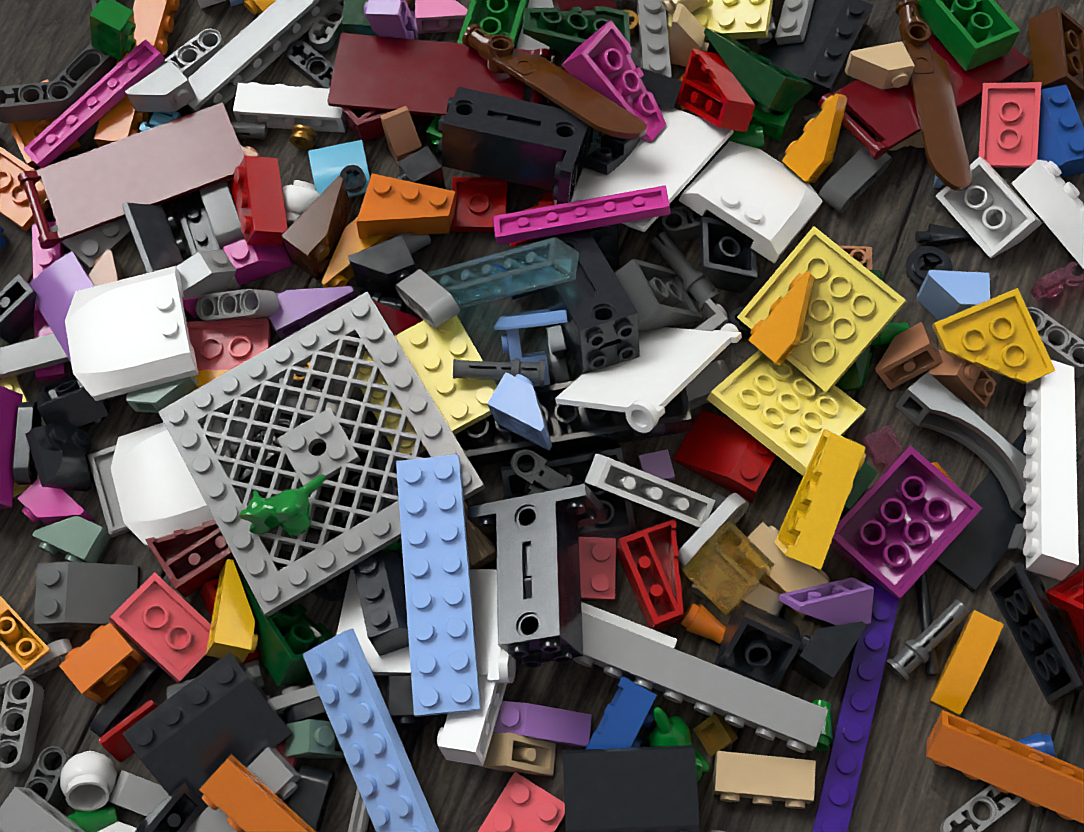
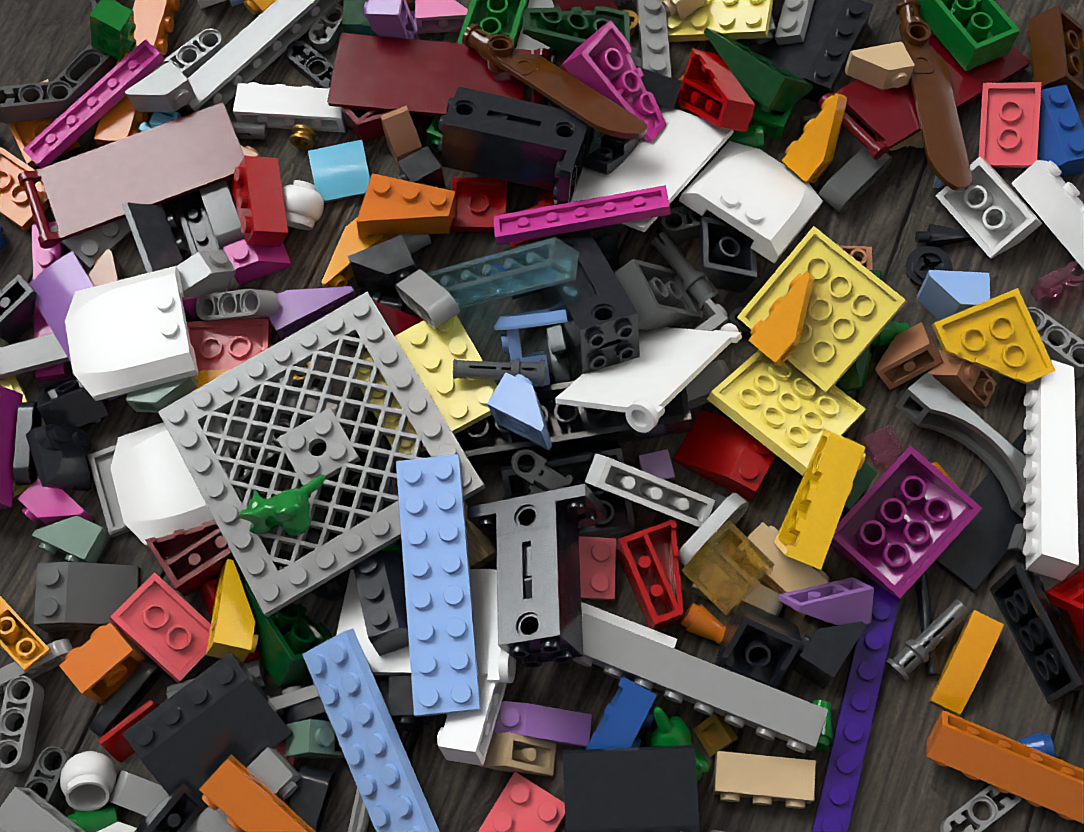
(318, 230): reddish brown slope -> none
(361, 178): black bush -> none
(685, 35): tan slope -> none

